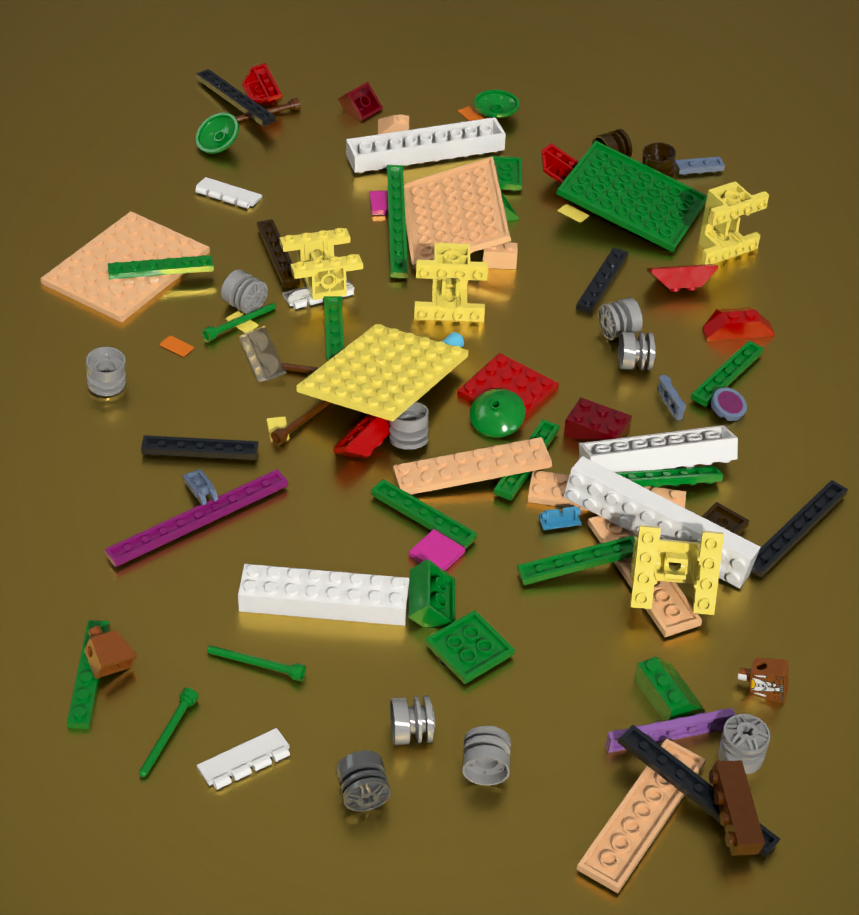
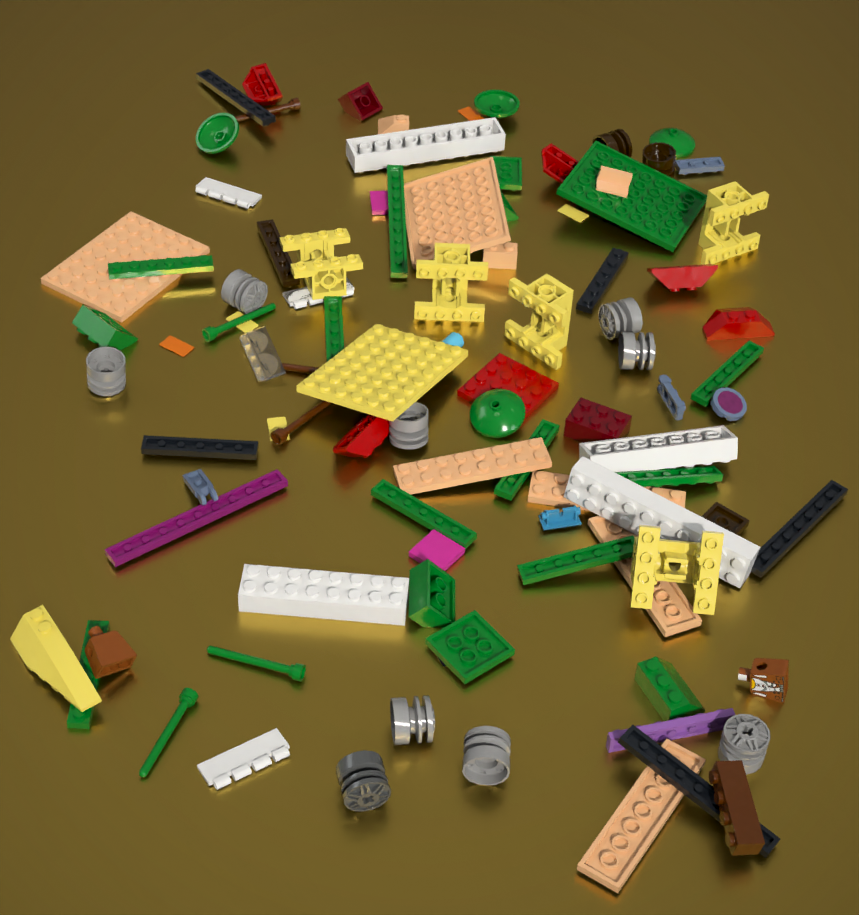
(51, 658): none -> light yellow wedge
(102, 329): none -> green slope
(549, 318): none -> light yellow piece
(613, 181): none -> light nougat panel
(679, 139): none -> green dish

